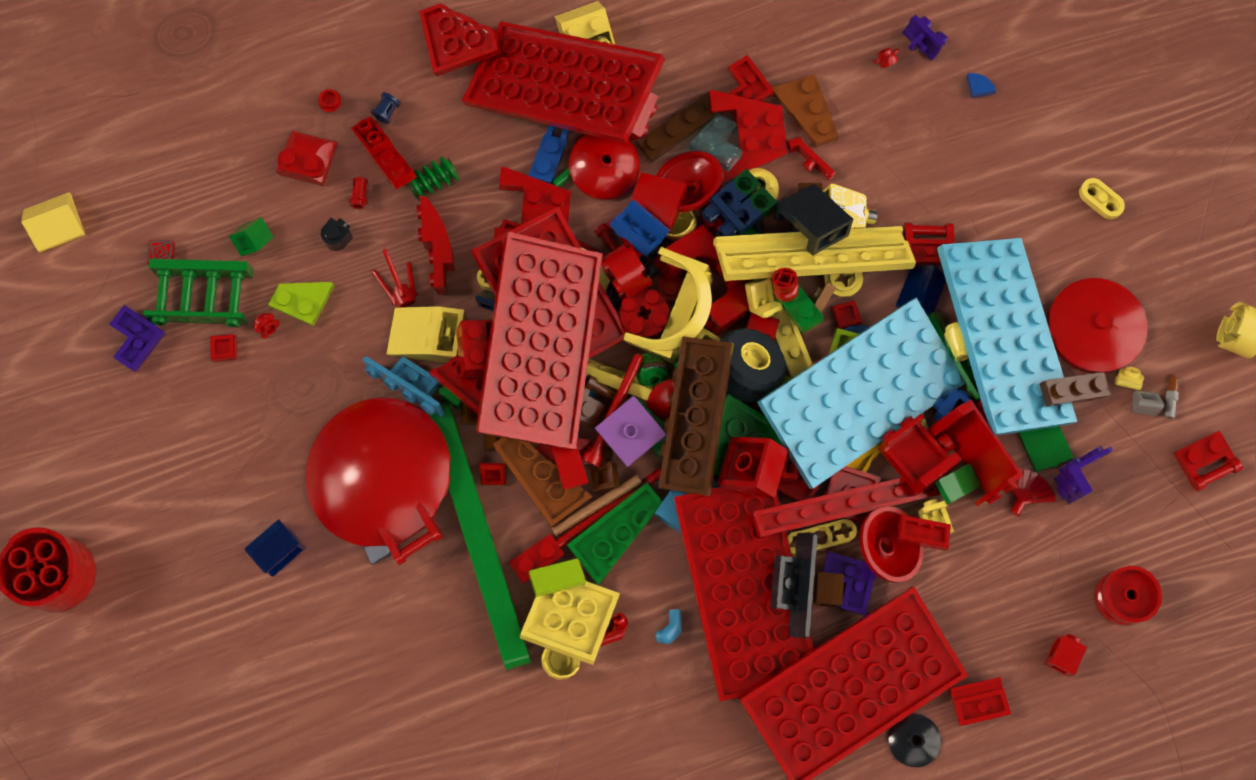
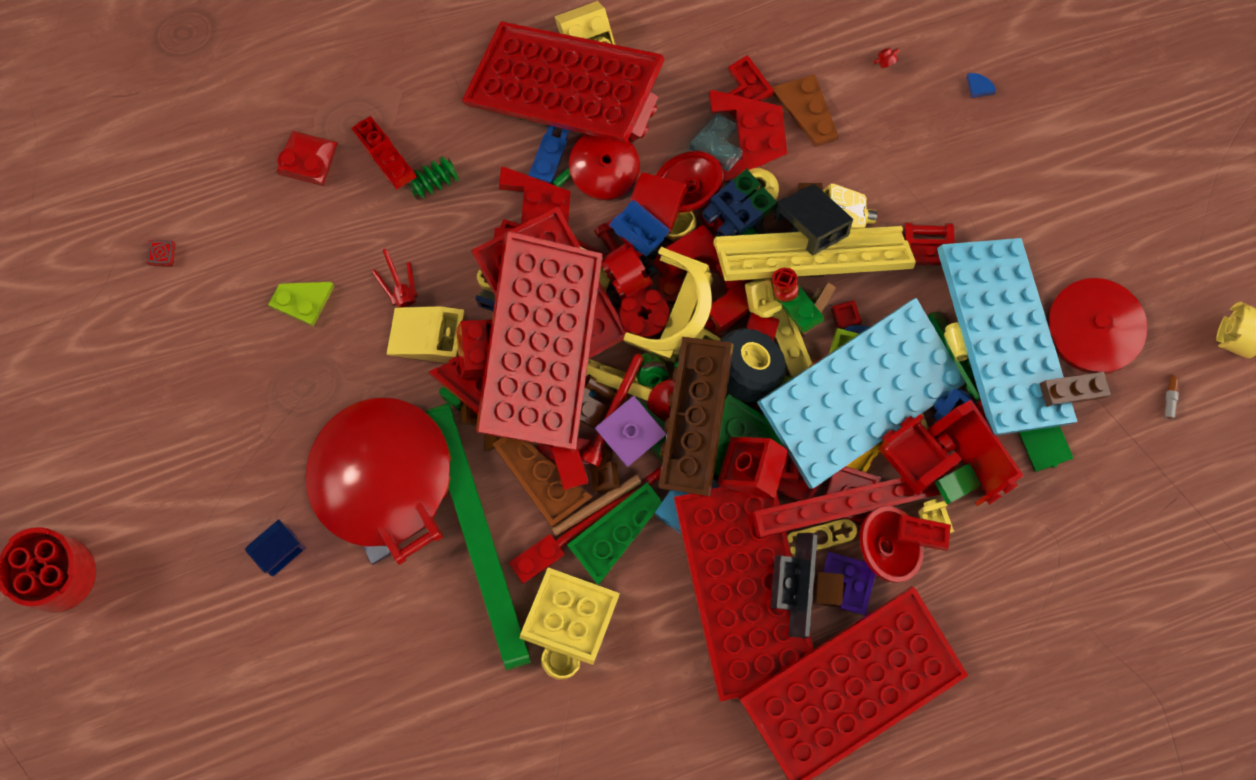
(52, 222): light yellow slope -> none
(141, 339): dark purple plate -> none
(189, 270): green fence -> none
(223, 347): red tile -> none
(251, 236): green panel -> none
(266, 325): red plate -> none
(329, 100): red plate -> none
(336, 234): black plate -> none
(358, 198): red pin -> none
(385, 108): dark blue bush -> none
(410, 380): dark azure bracket -> none
(437, 243): red slope -> none
(456, 39): red plate -> none
(493, 473): red slope -> none
(557, 577): lime tile -> none
(617, 629): red arm -> none
(672, 630): dark azure arm -> none
(676, 129): reddish brown plate -> none
(813, 160): red piece -> none
(853, 283): light yellow gear -> none
(901, 741): black dish -> none
(923, 38): dark purple hips -> none
(925, 284): clear blue panel -> none
(979, 701): red plate -> none
(1031, 489): red hand -> none
(1066, 654): red brick -> none
(1071, 480): dark purple bracket -> none
(1102, 197): light yellow plate -> none
(1130, 378): light yellow plate -> none
(1142, 600): red wheel -> none
(1147, 403): light grey slope -> none
(1203, 453): red plate -> none

